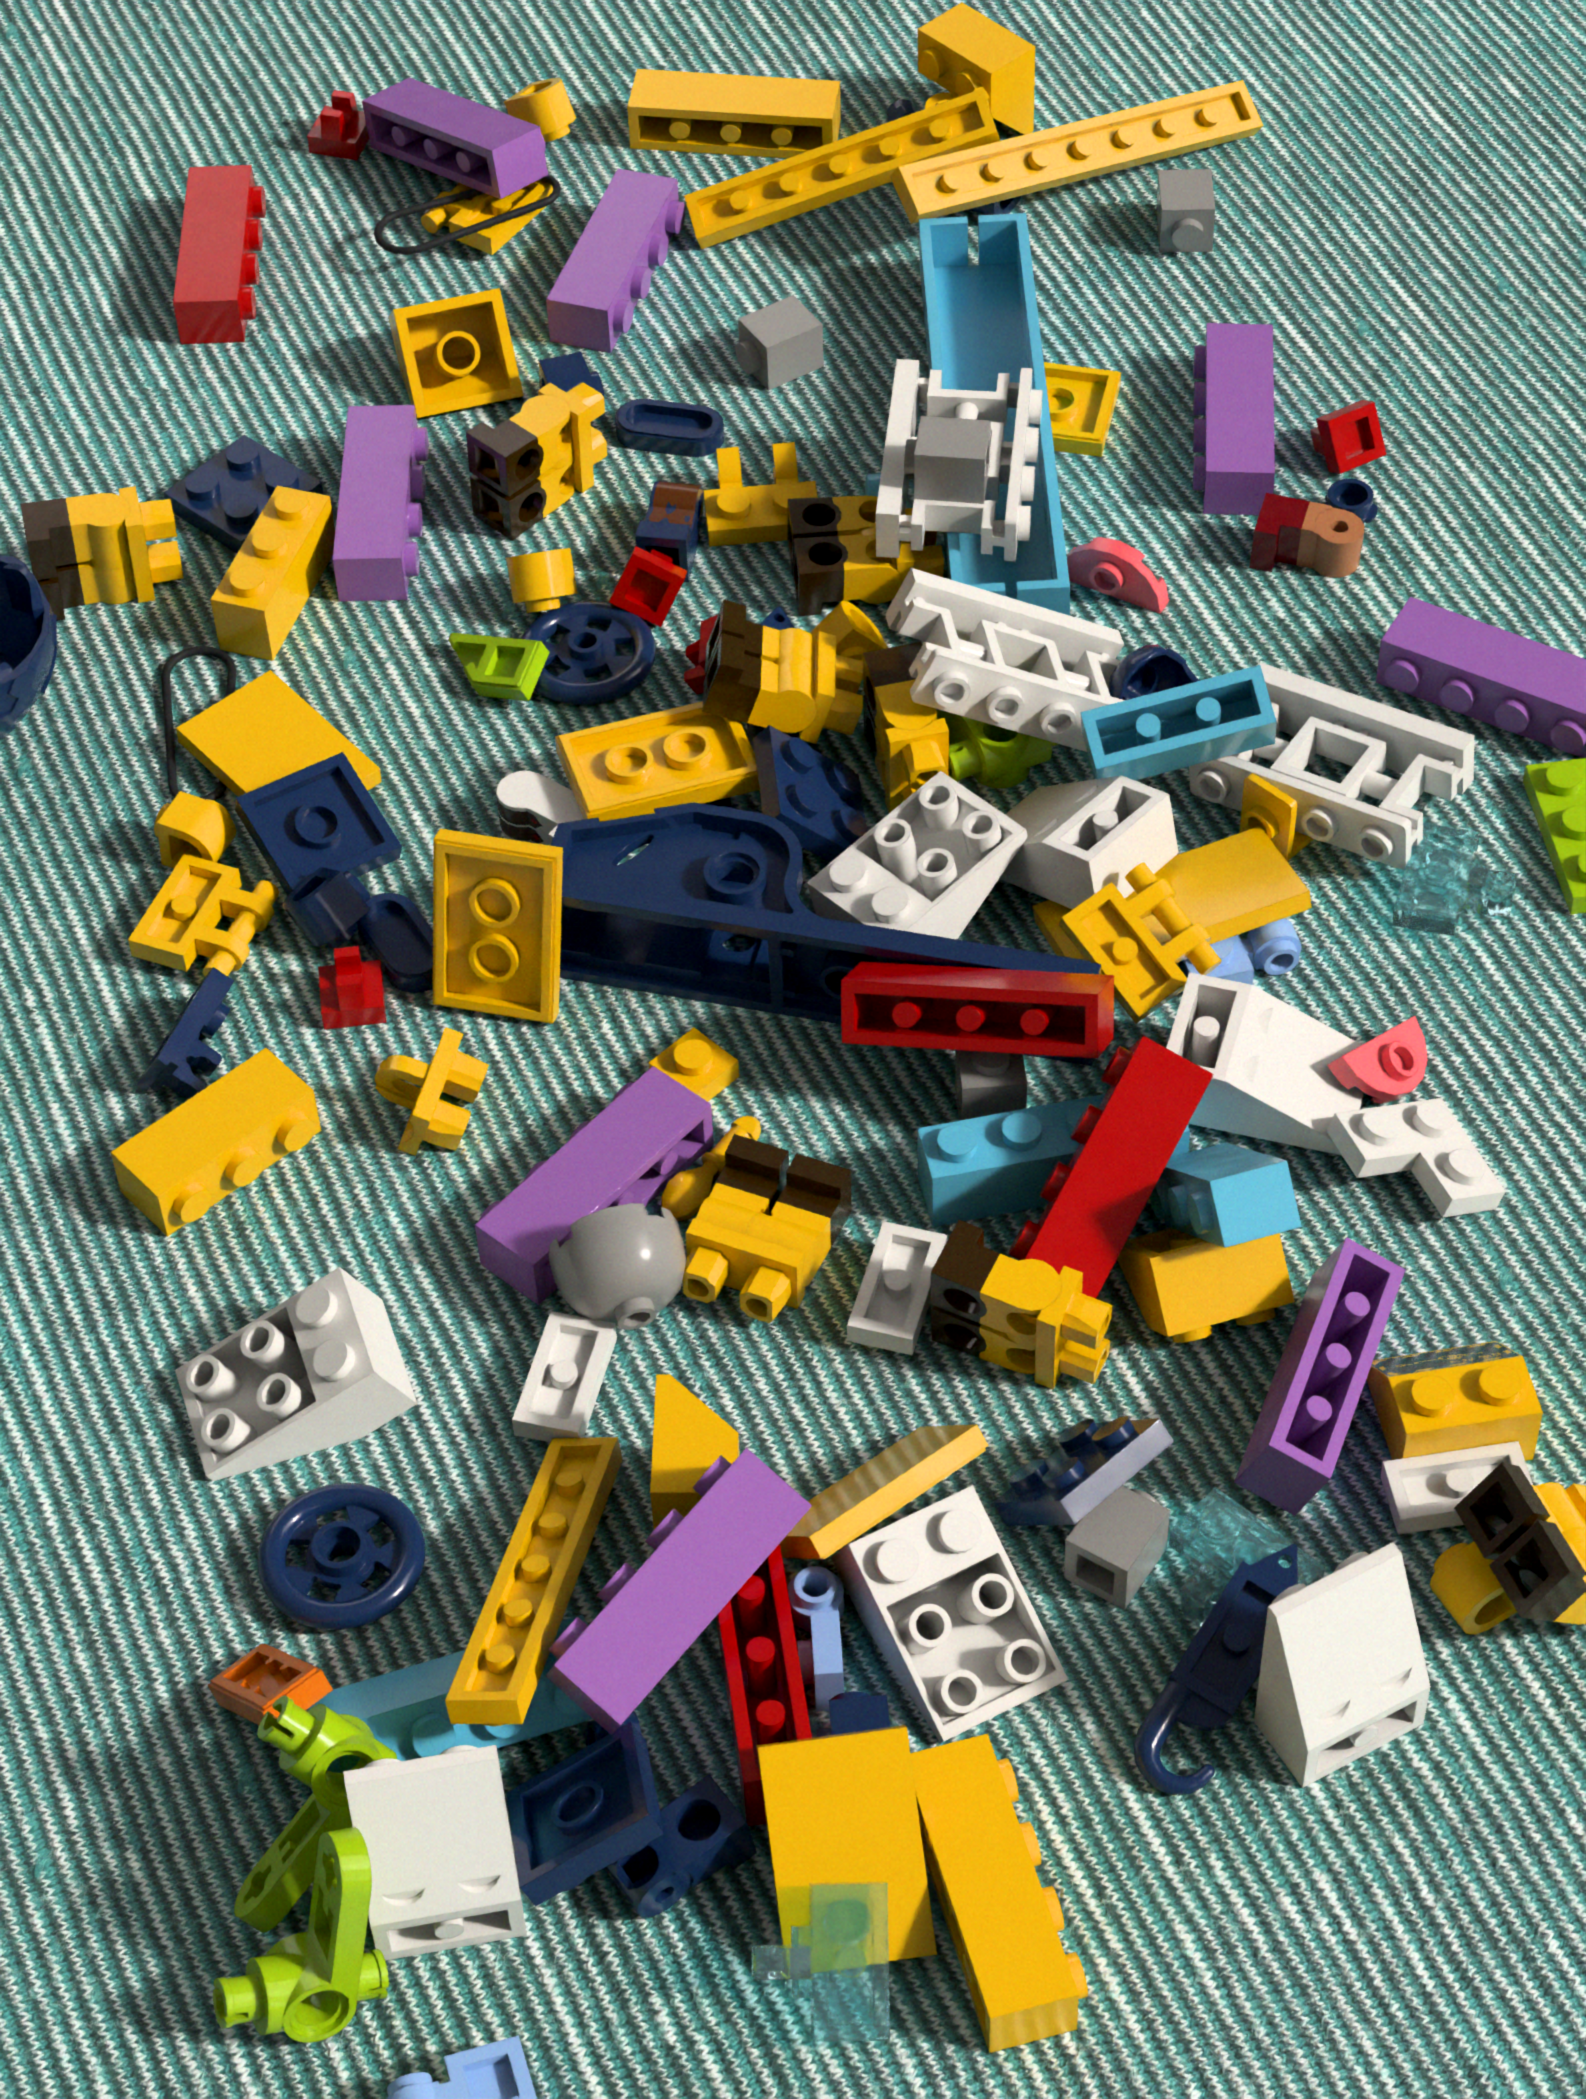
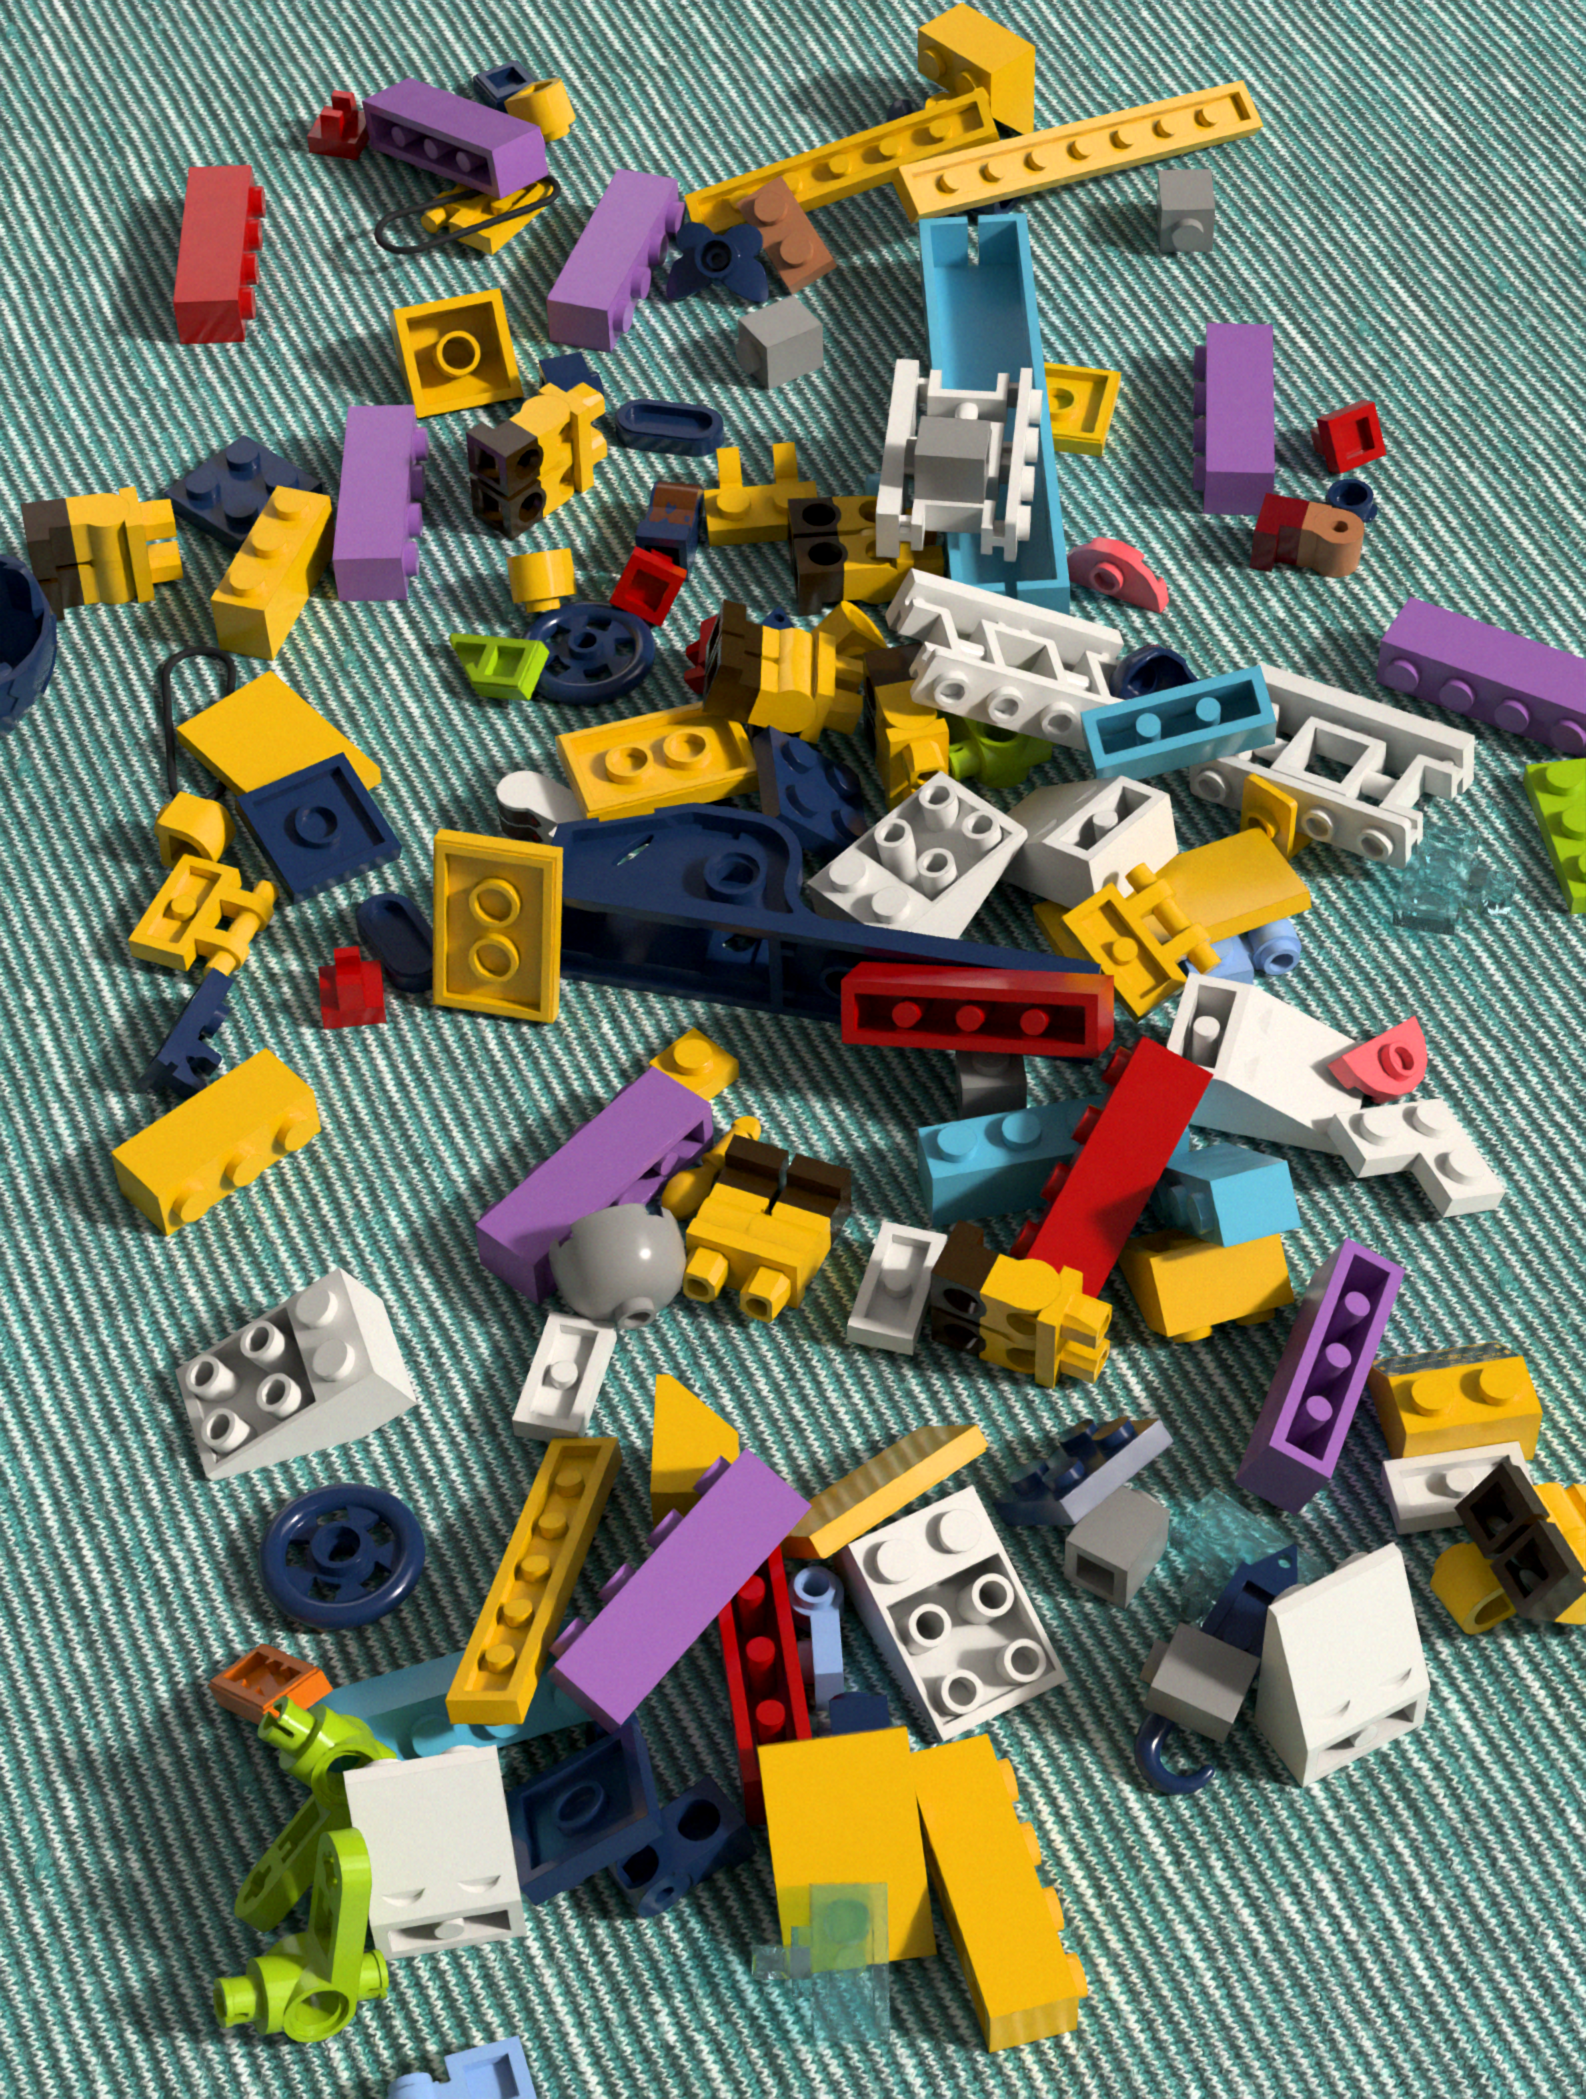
(328, 906): dark blue plate -> none
(447, 1073): yellow hips -> none
(501, 83): none -> dark blue tile
(718, 261): none -> dark blue animal
(732, 113): yellow brick -> none
(787, 235): none -> nougat plate
(1198, 1681): none -> light grey brick

